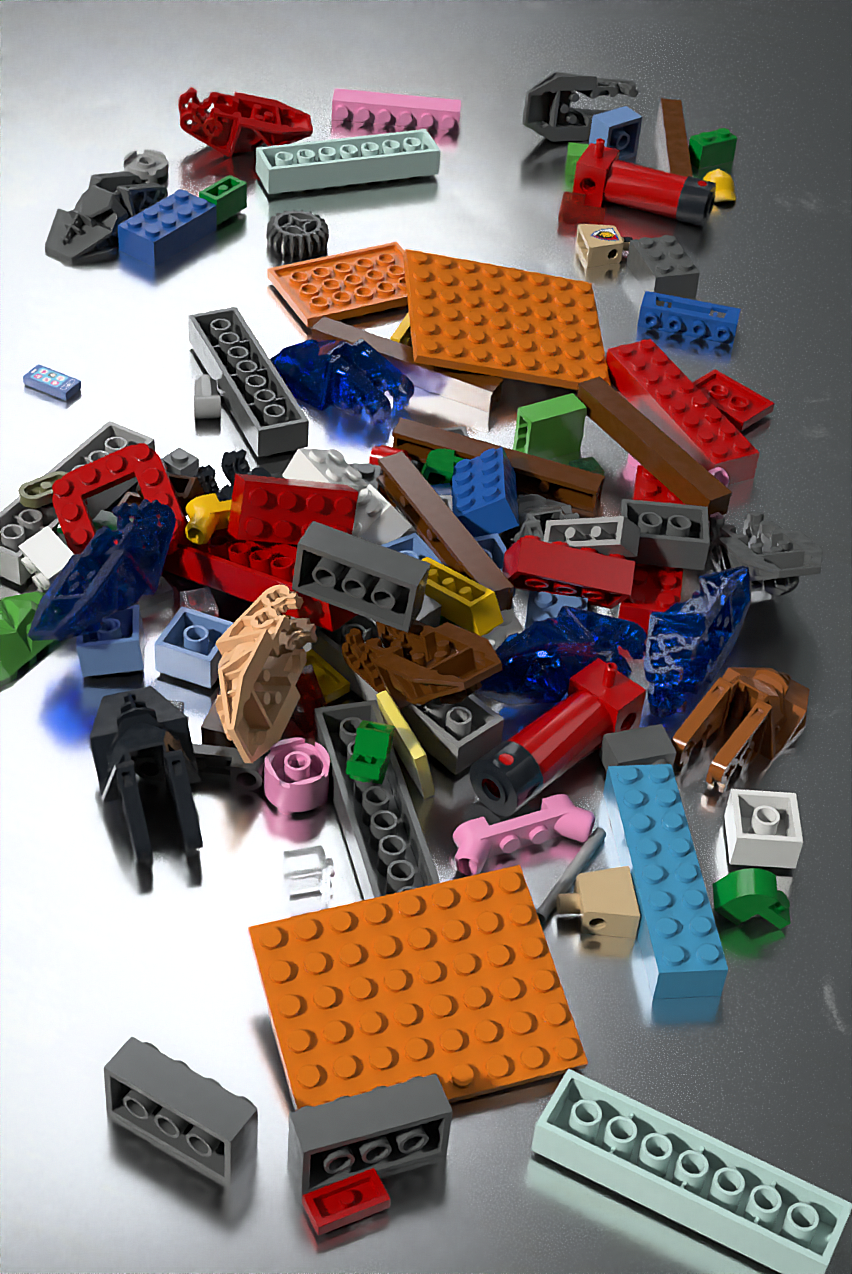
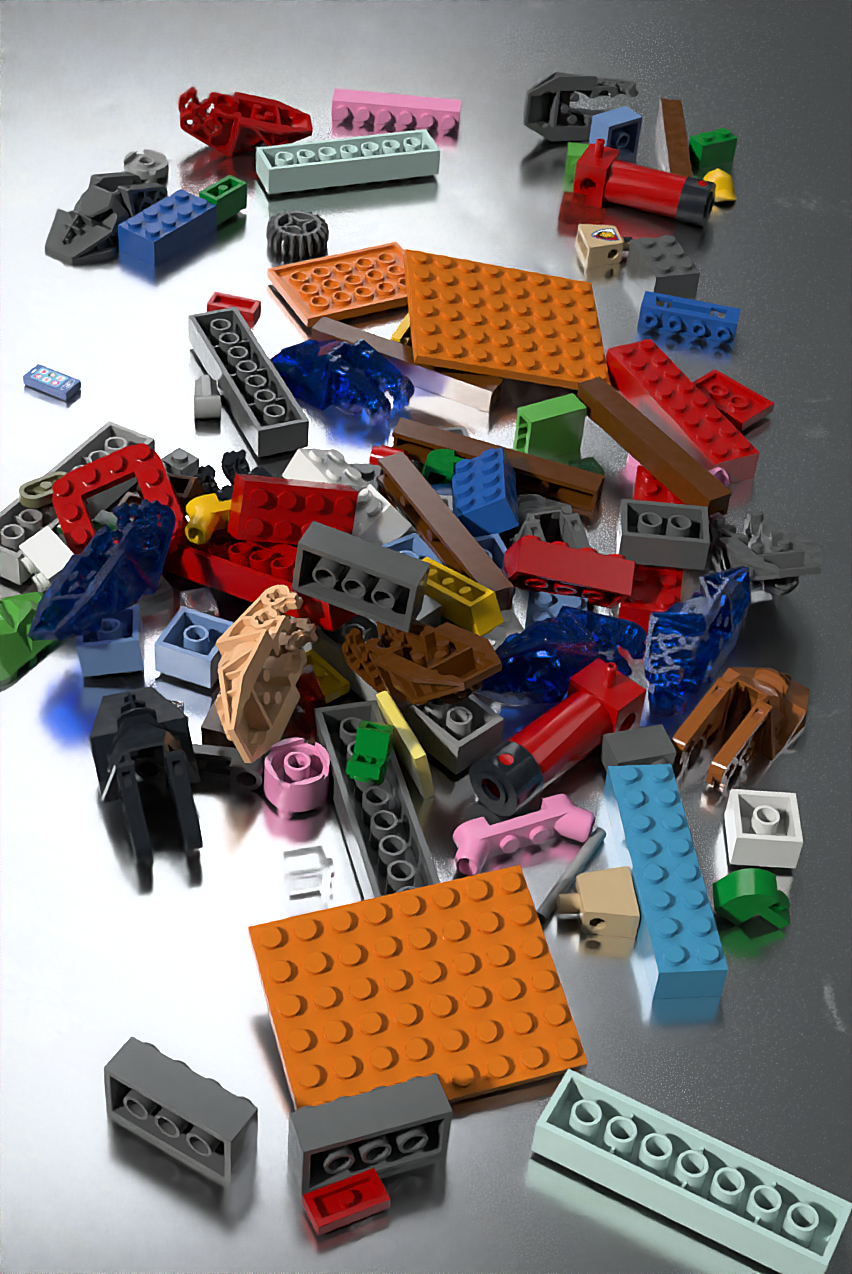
(247, 307): none -> red tile
(604, 534): light grey brick -> none

